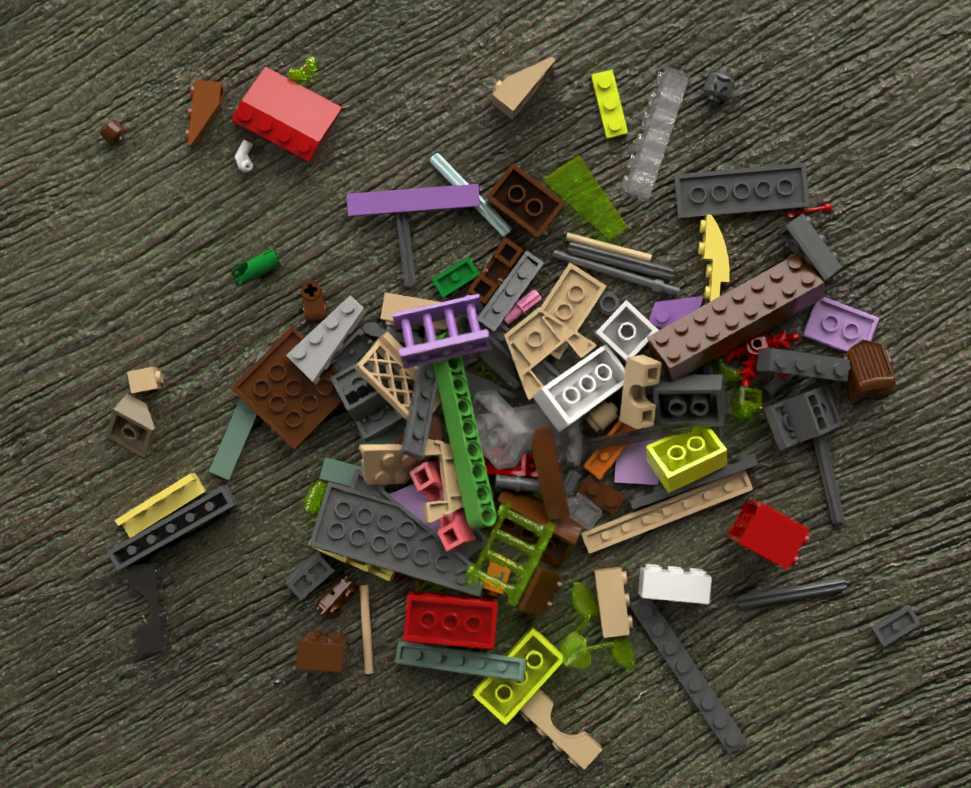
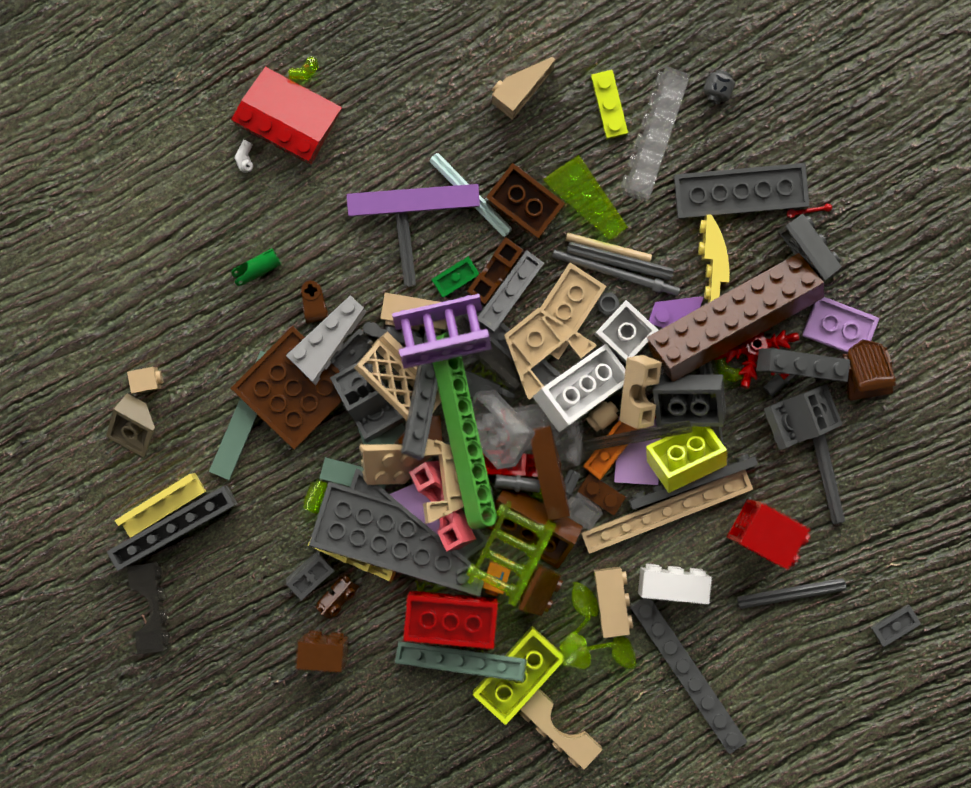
(112, 132): reddish brown piece -> none
(205, 108): dark orange slope -> none
(366, 629): tan bar -> none
(522, 306): bright pink axle -> none
(746, 408): clear neon green brick -> none

